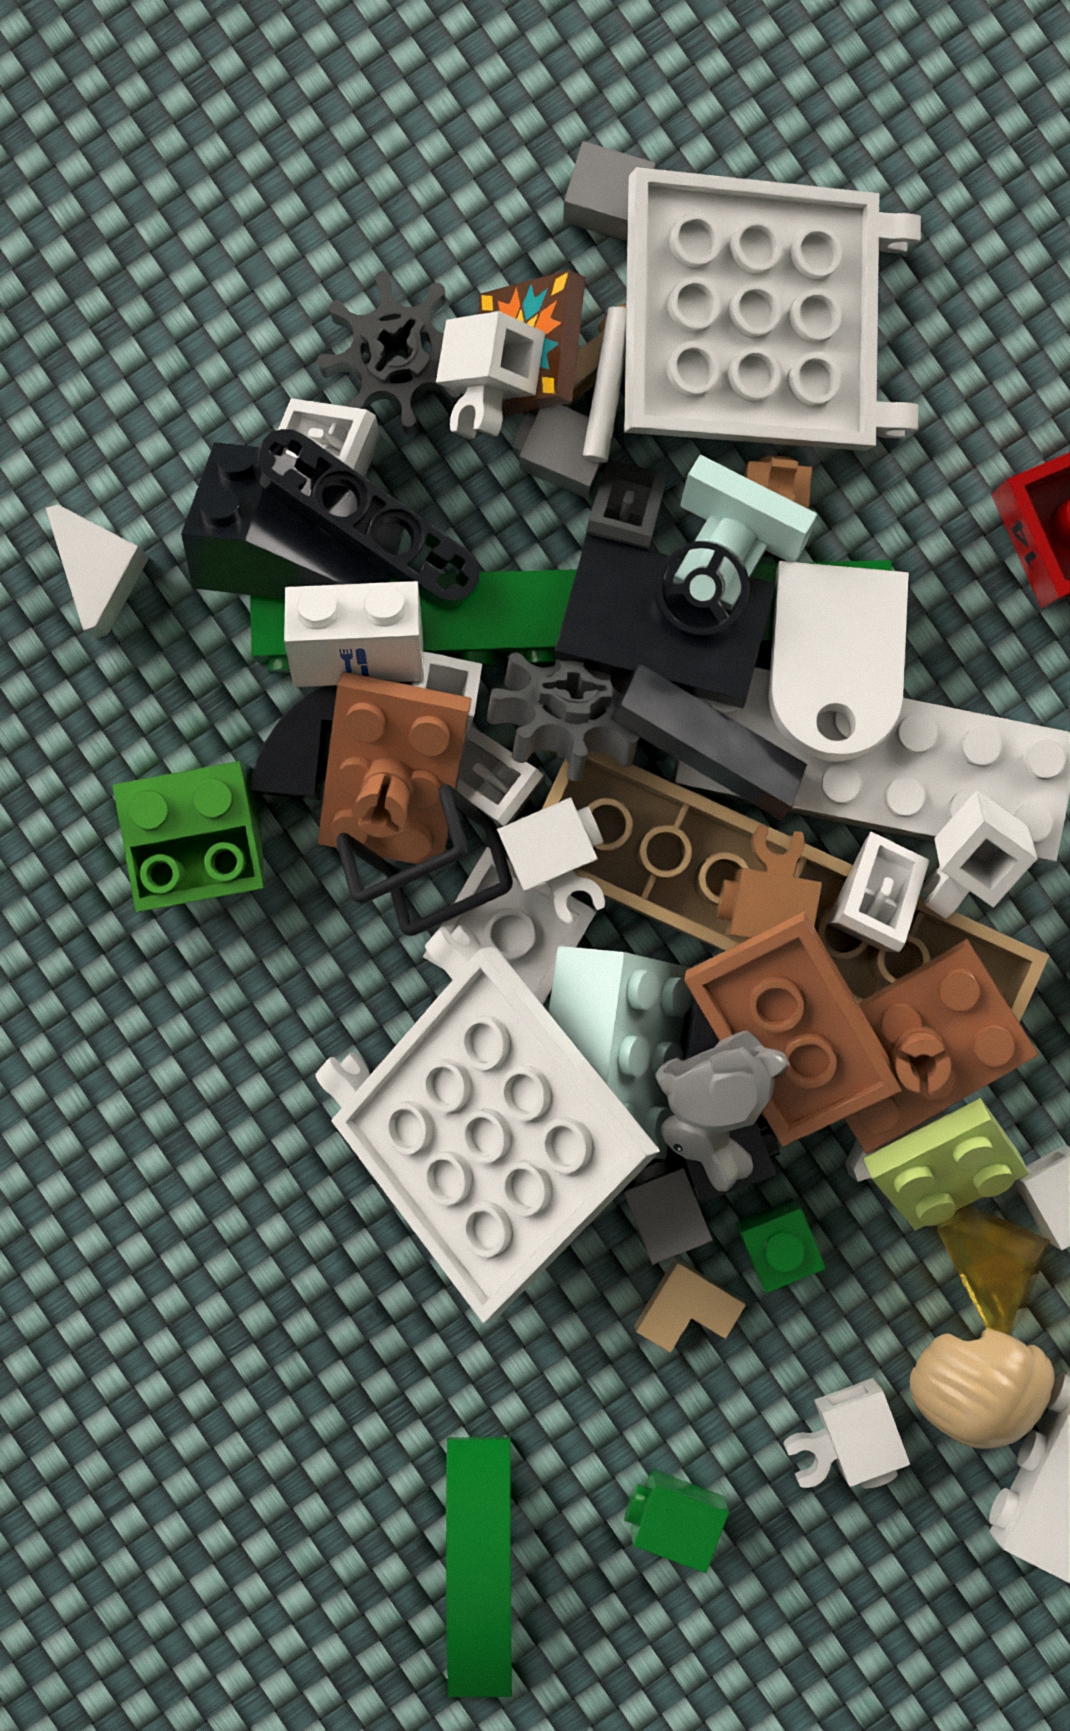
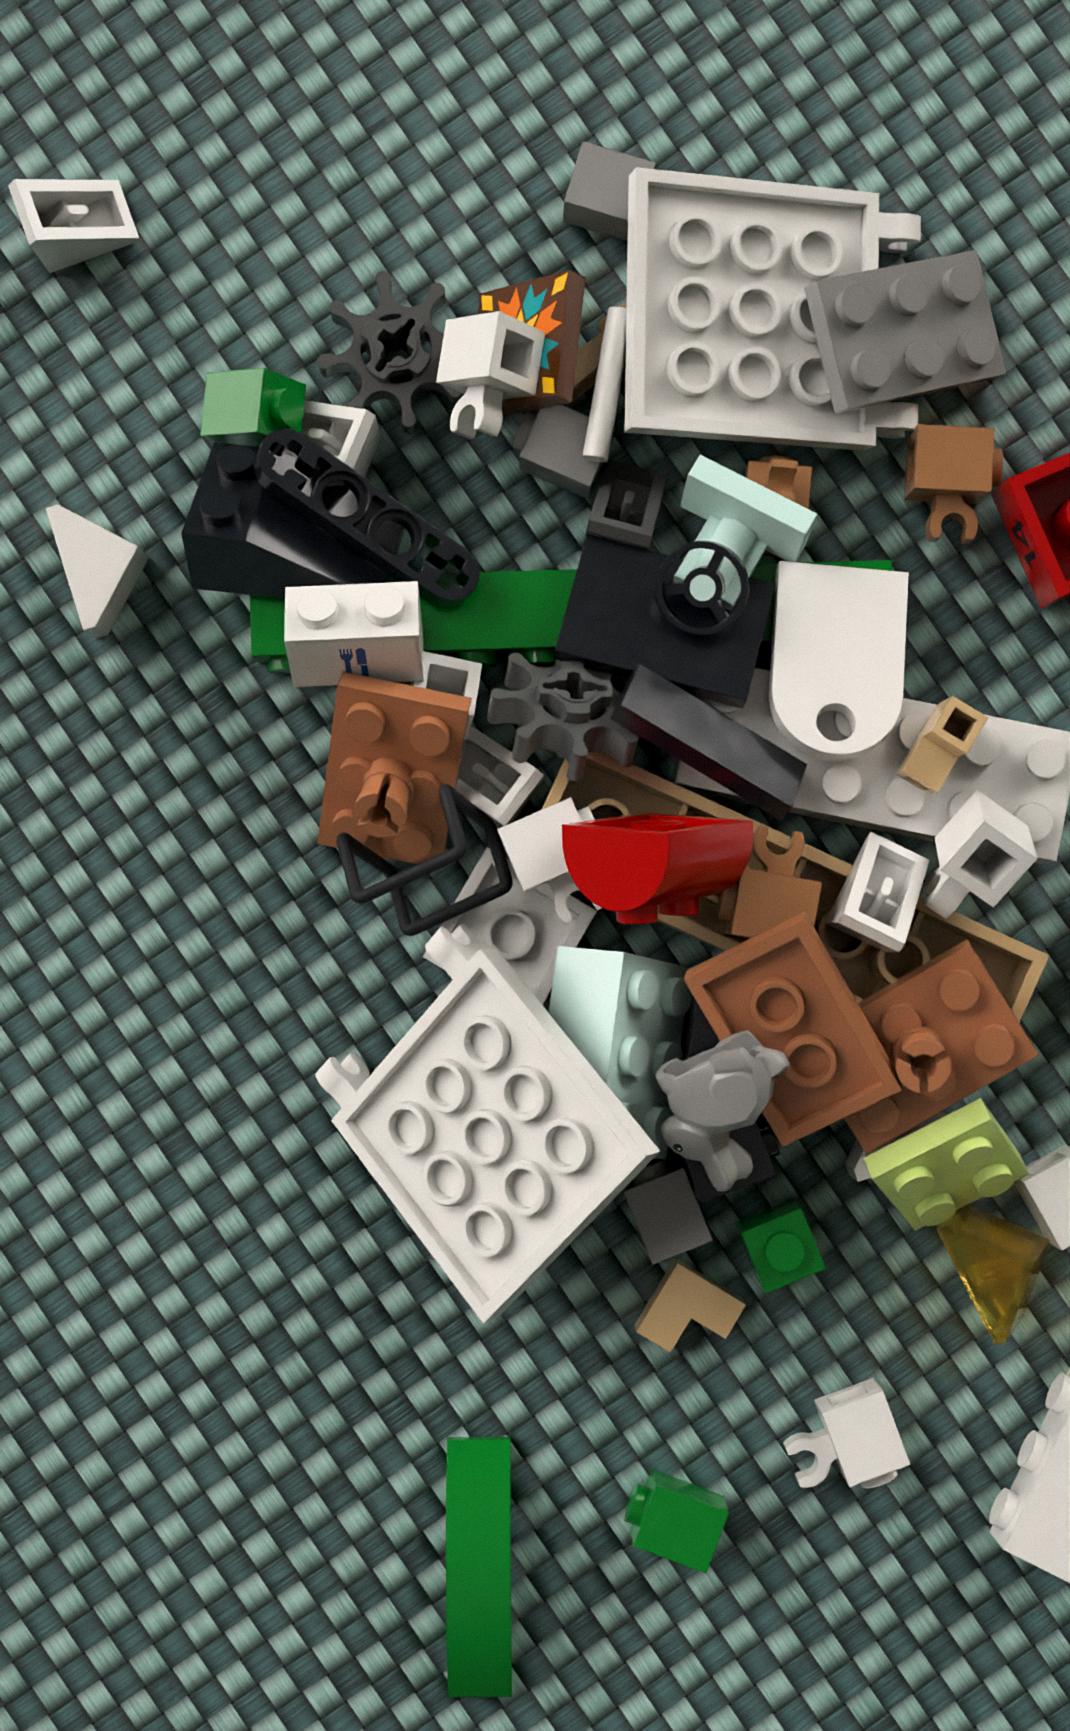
(72, 219): none -> white slope
(191, 835): bright green slope -> none
(249, 405): none -> brick
(295, 749): black brick -> none
(655, 860): none -> red brick
(904, 330): none -> light grey plate
(940, 743): none -> tan piece
(951, 470): none -> medium nougat brick
(982, 1388): tan piece -> none

